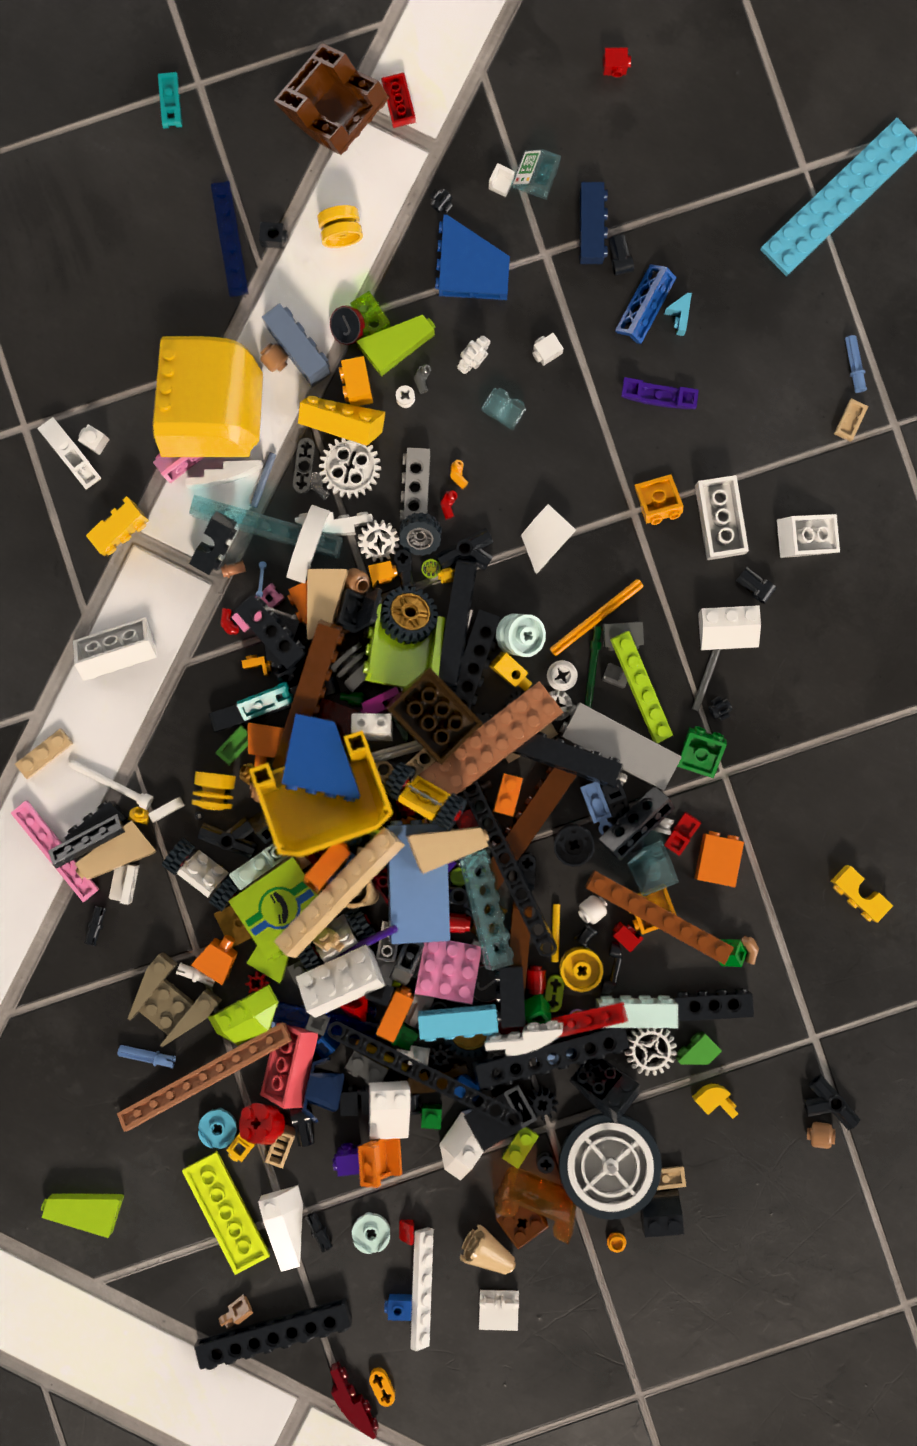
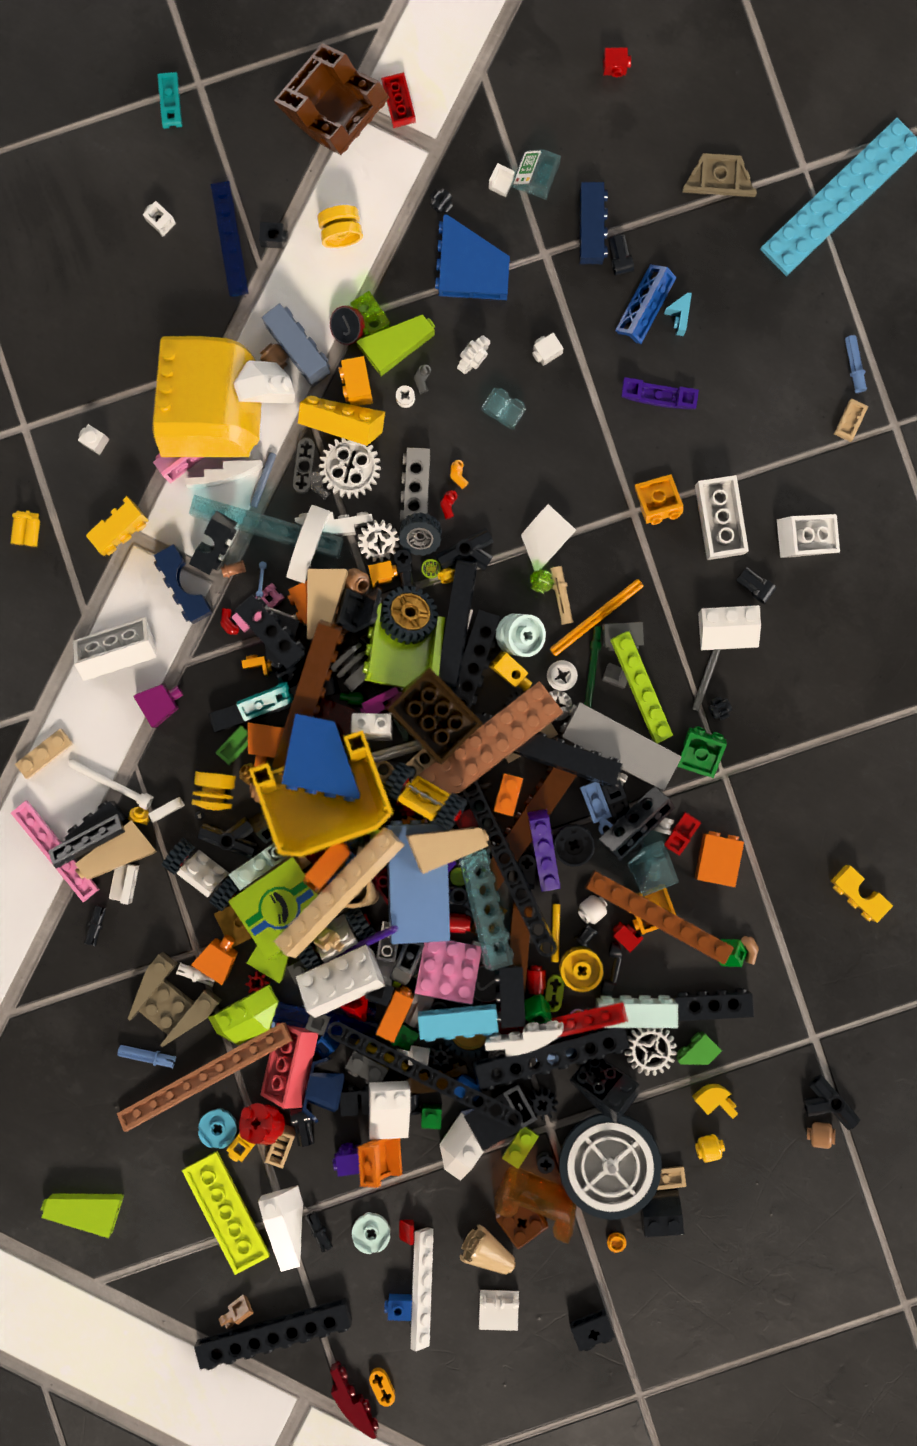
(25, 528): none -> yellow piece
(69, 453): white slope -> none
(155, 211): none -> white brick
(158, 703): none -> magenta torso
(171, 564): none -> dark blue arch
(264, 383): none -> white wedge
(541, 581): none -> clear neon green gear
(544, 850): none -> dark purple arch
(561, 595): none -> tan pin
(599, 1322): none -> black brick
(709, 1148): none -> yellow head
(720, 176): none -> dark tan wing

